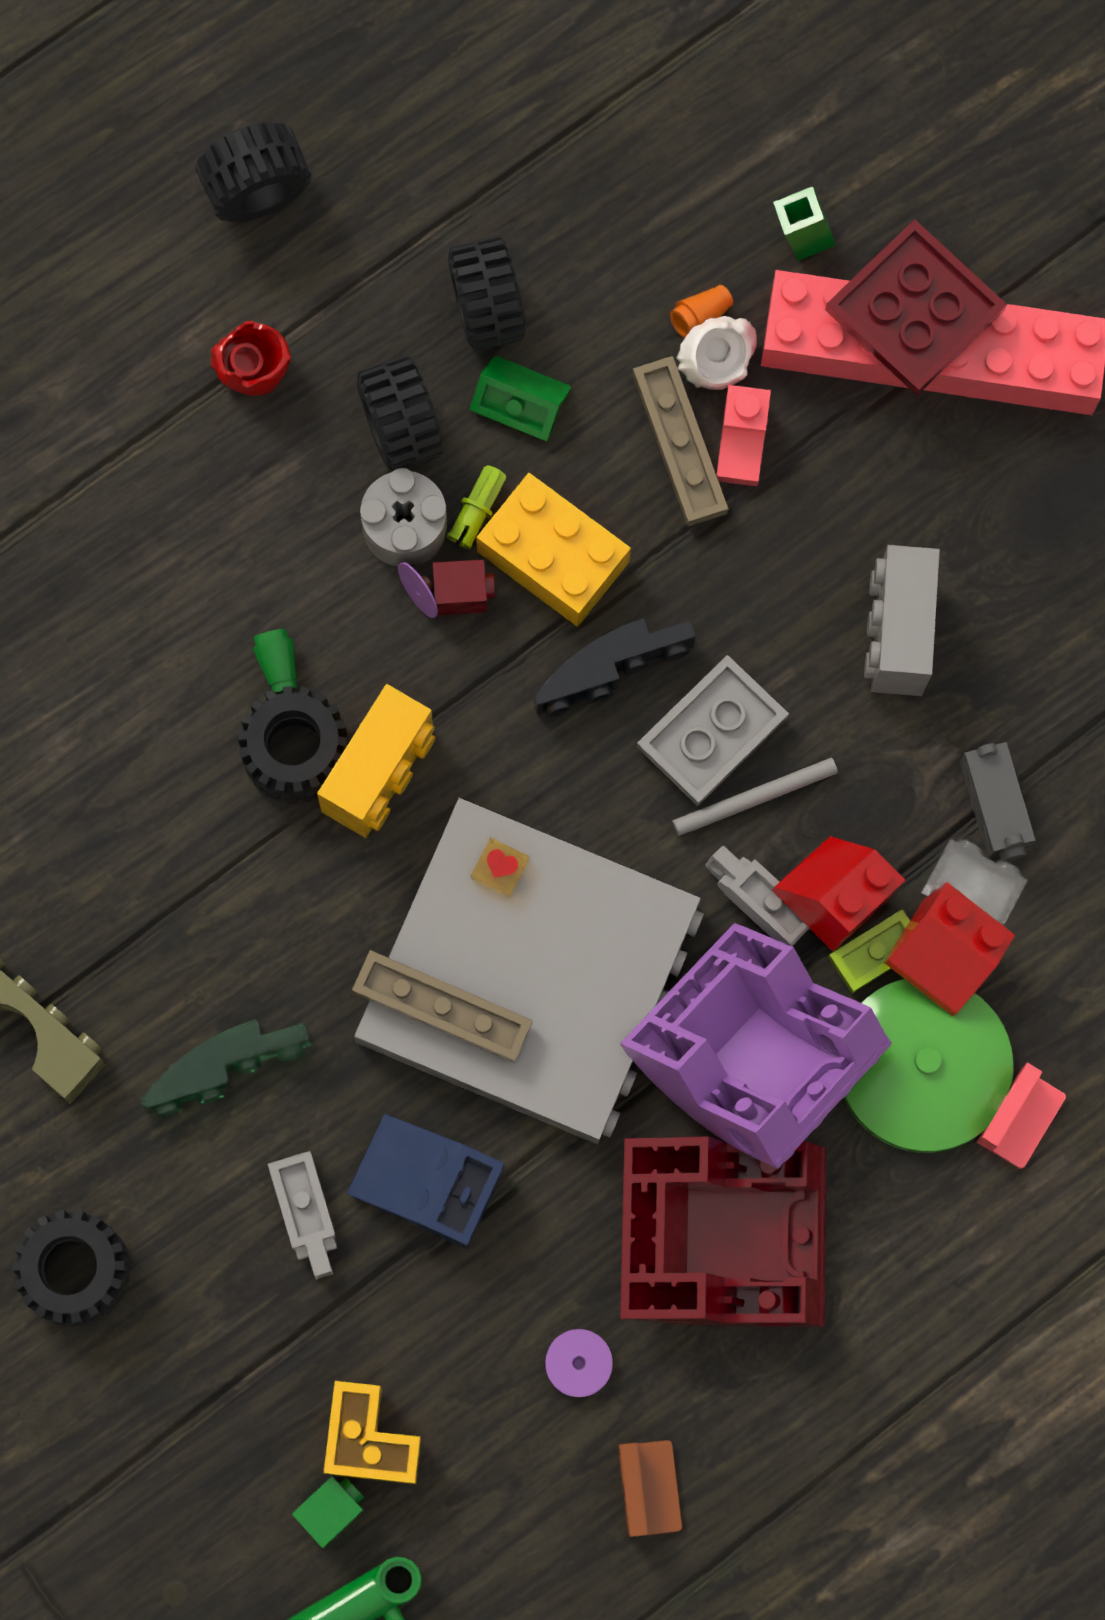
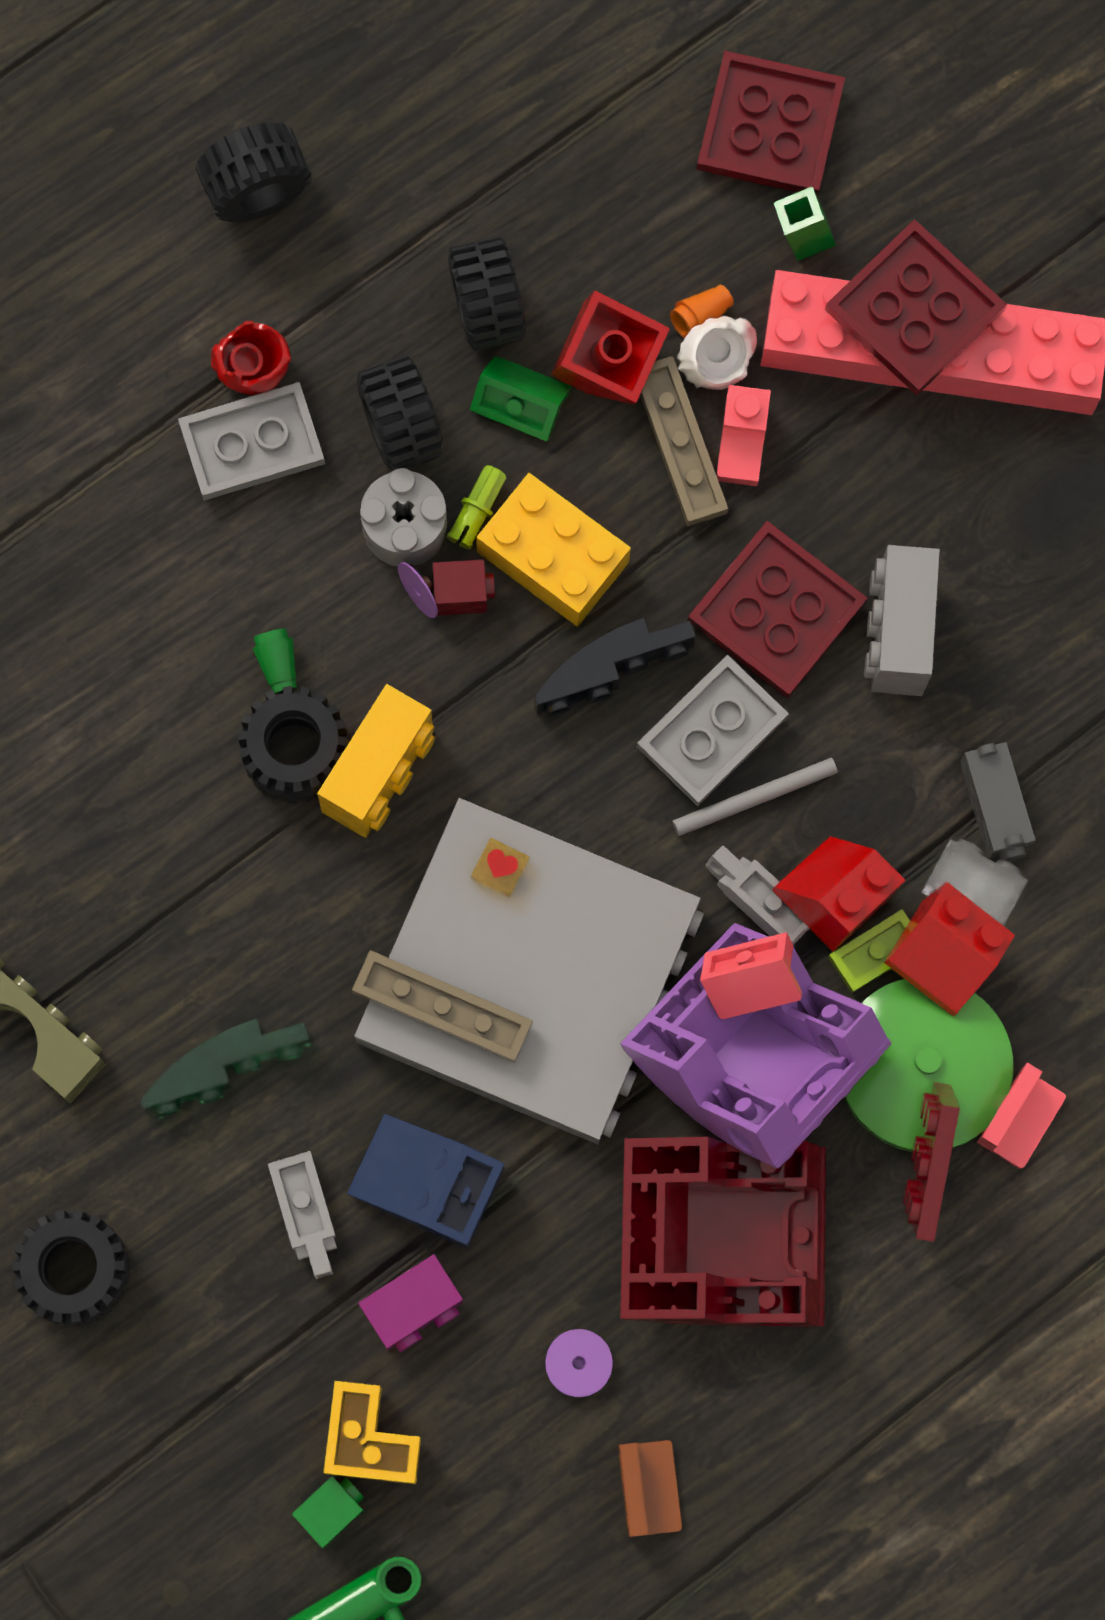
(251, 441): none -> light grey plate
(412, 1304): none -> magenta brick
(610, 350): none -> red slope
(750, 976): none -> coral panel
(770, 123): none -> dark red plate
(777, 609): none -> dark red plate
(931, 1160): none -> dark red plate

